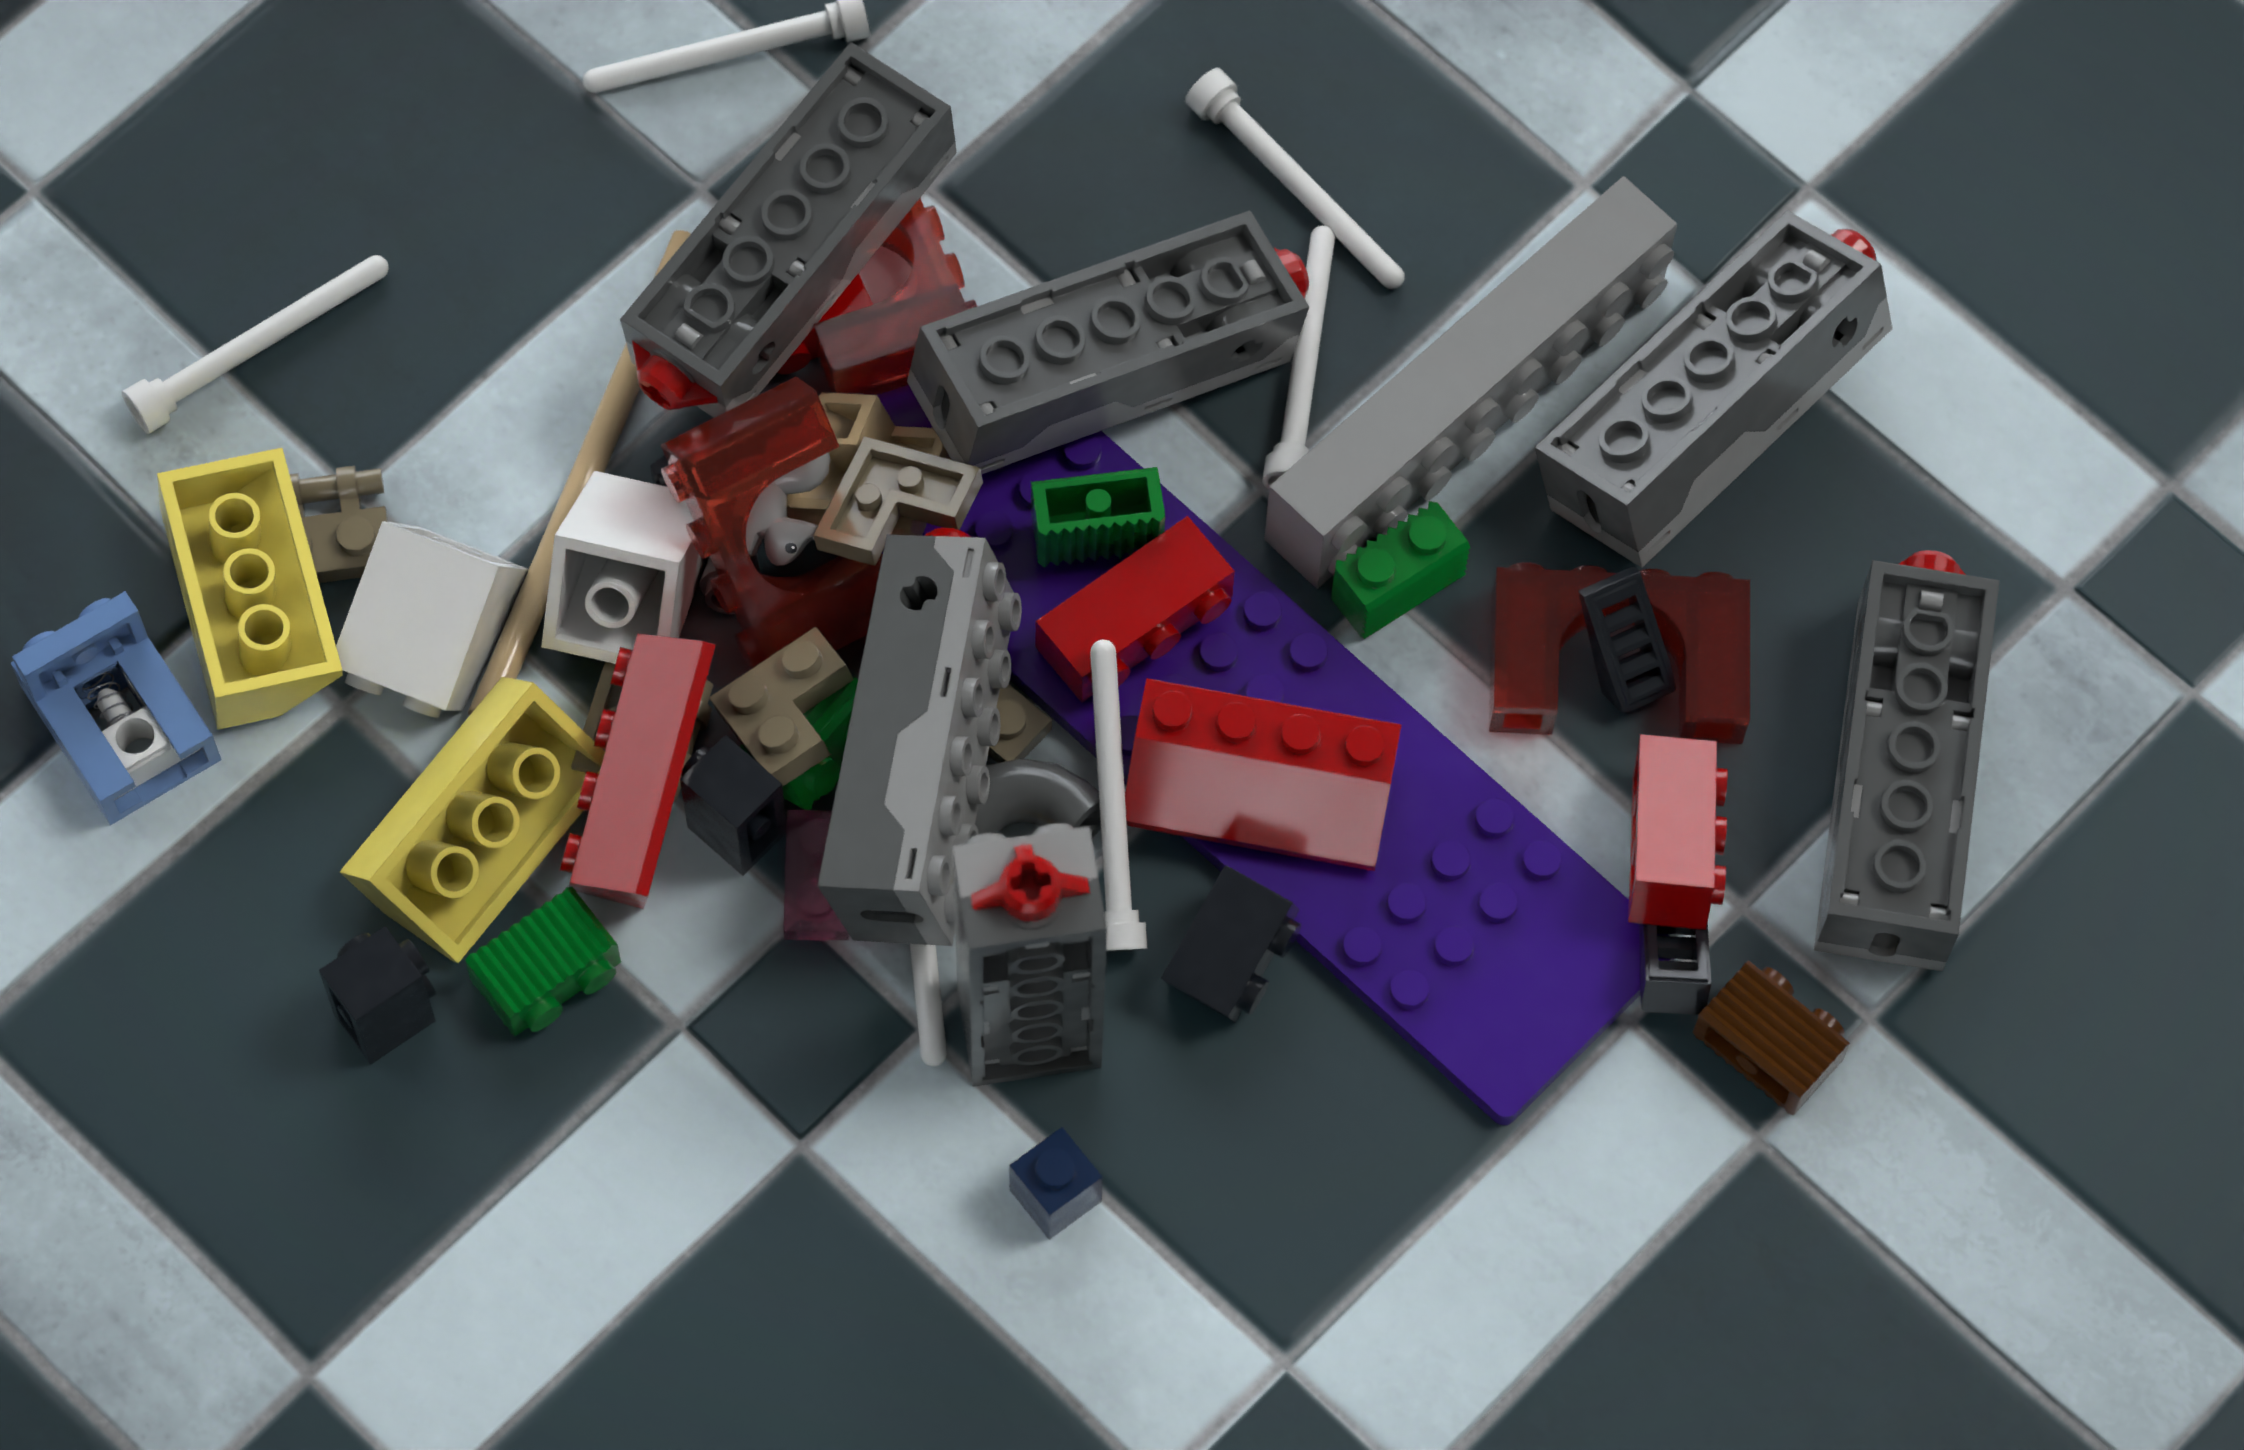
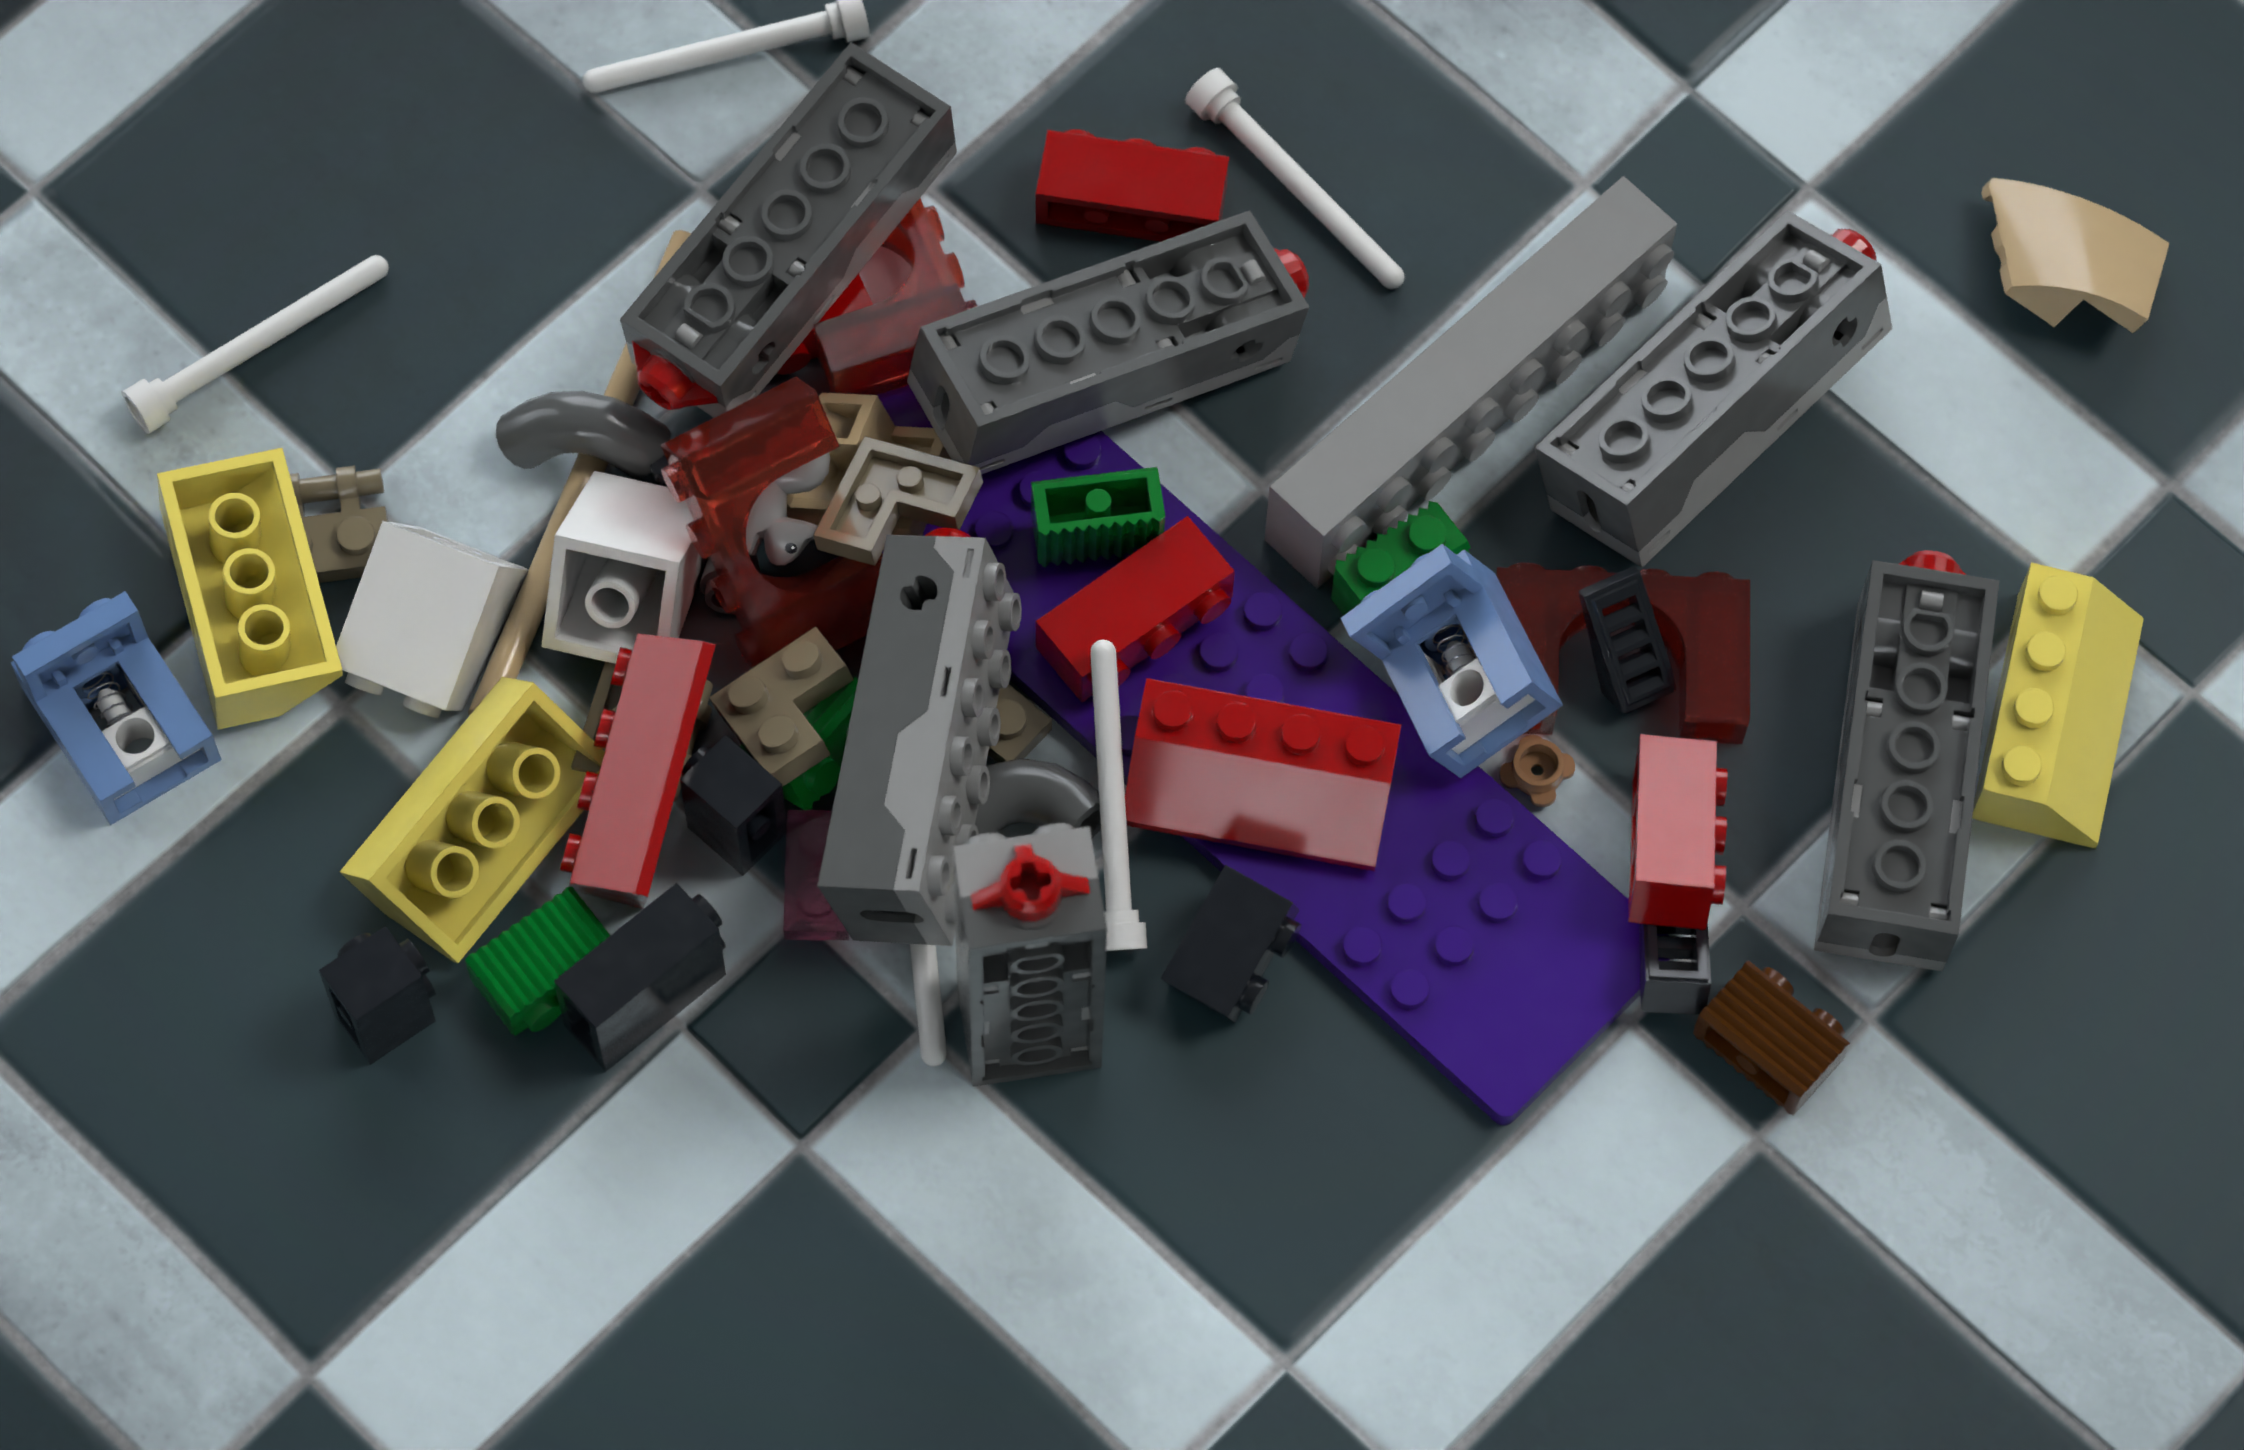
(583, 425): none -> dark grey cylinder
(642, 975): none -> black brick
(1055, 1183): dark blue brick -> none
(1128, 186): none -> red brick
(1304, 361): white piece -> none
(1432, 621): none -> medium blue brick
(1537, 752): none -> medium nougat plate
(2058, 708): none -> light yellow slope
(2070, 251): none -> tan slope

